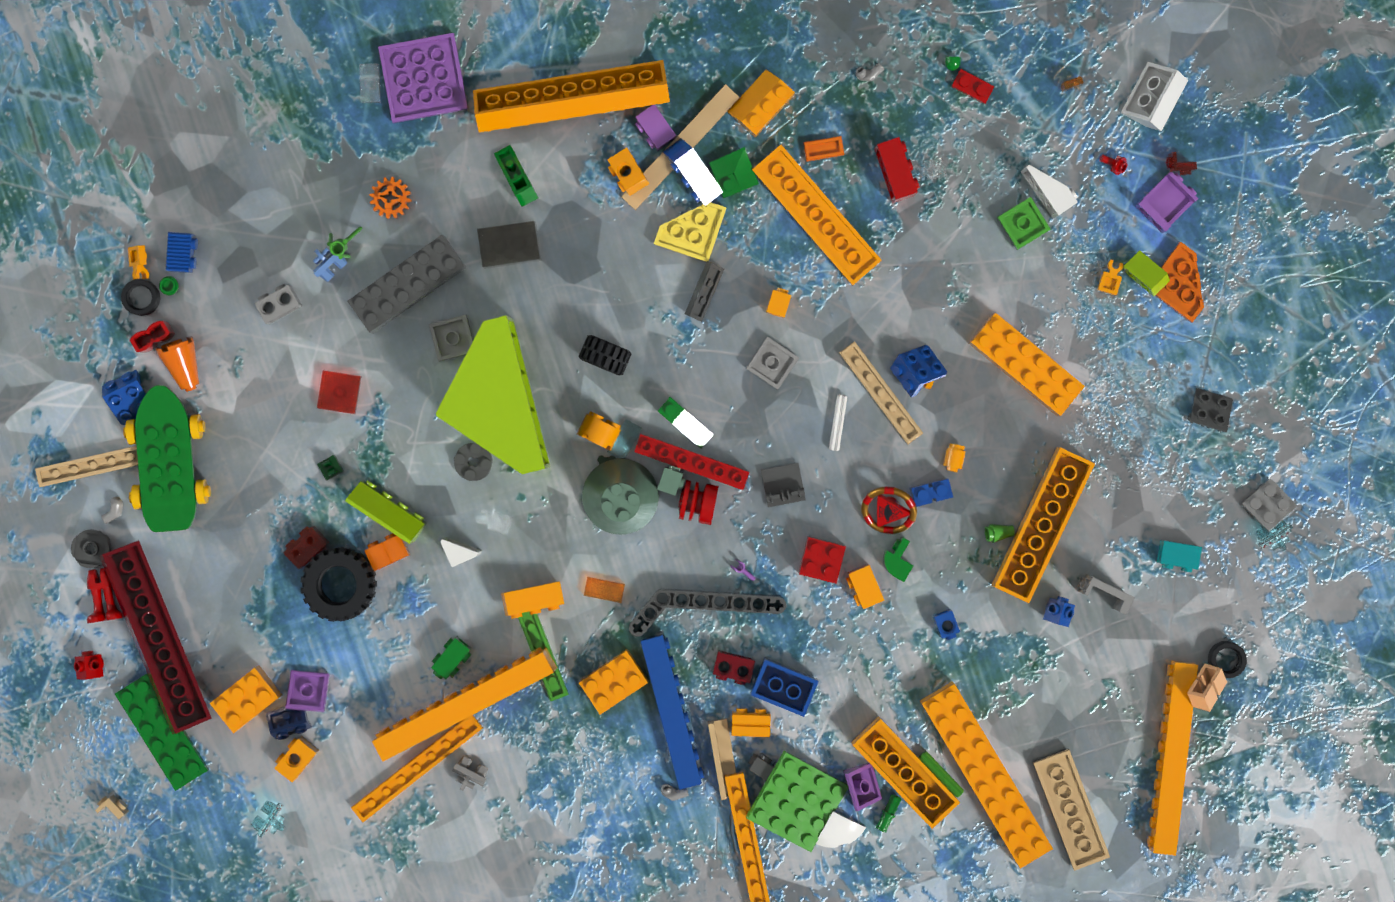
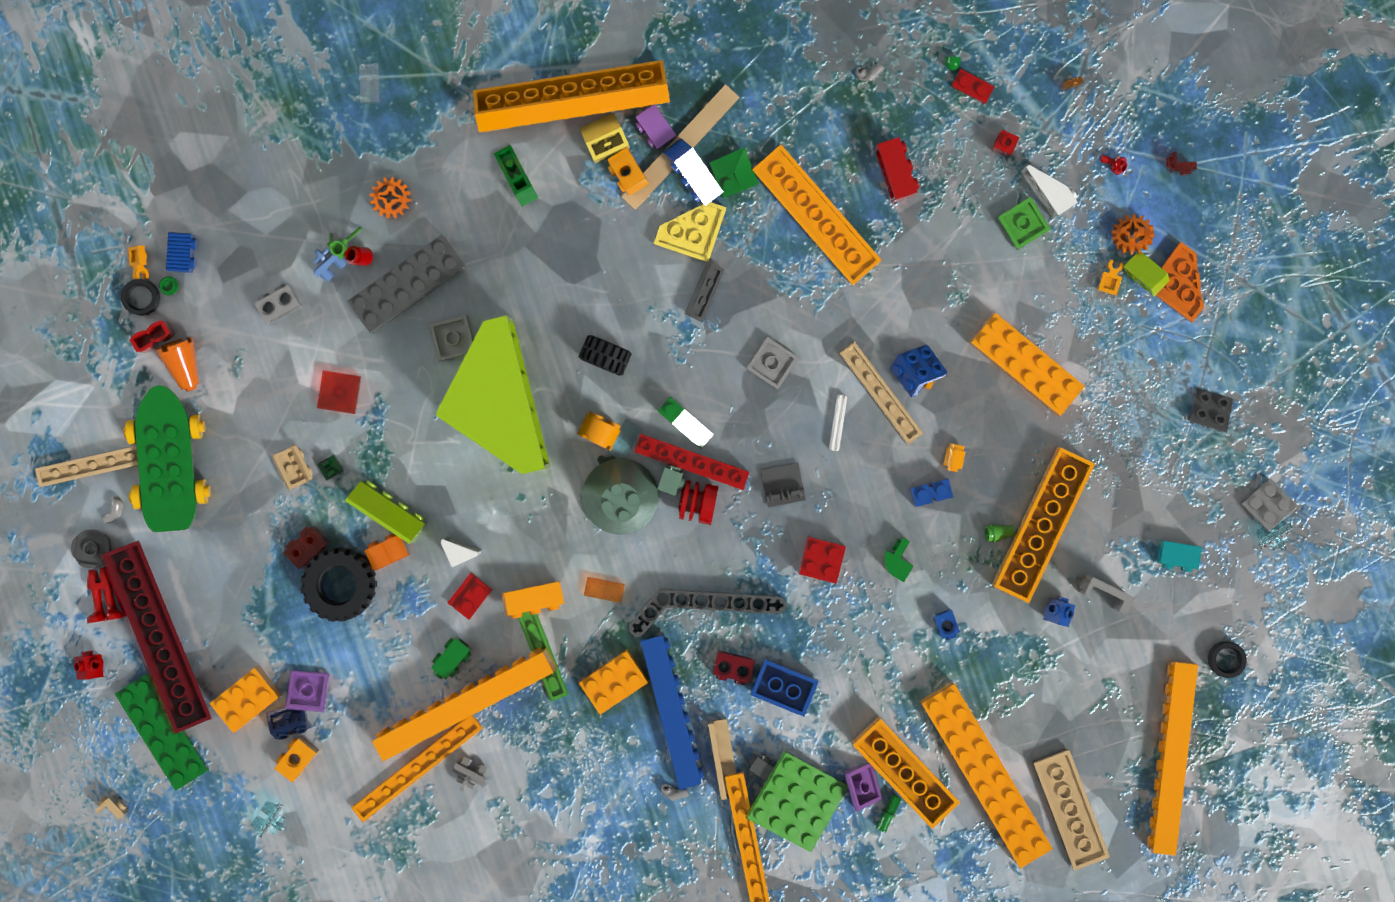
(124, 396): blue bracket -> none
(292, 467): none -> tan bracket
(359, 255): none -> red brick
(423, 78): medium lavender plate -> none
(470, 472): dark grey plate -> none
(470, 596): none -> red plate
(509, 244): clear smoke brick -> none
(604, 137): none -> light yellow slope
(741, 569): medium lavender hand -> none
(751, 723): light orange brick -> none
(761, 102): light orange slope -> none
(779, 302): light orange brick -> none
(823, 148): orange tile -> none
(839, 831): white brick -> none
(865, 587): light orange brick -> none
(889, 510): piece -> none
(941, 774): bright green axle -> none
(1005, 143): none -> red brick
(1123, 232): none -> orange gear
(1154, 96): white slope -> none
(1167, 201): medium lavender panel -> none
(1212, 682): light nougat piece -> none

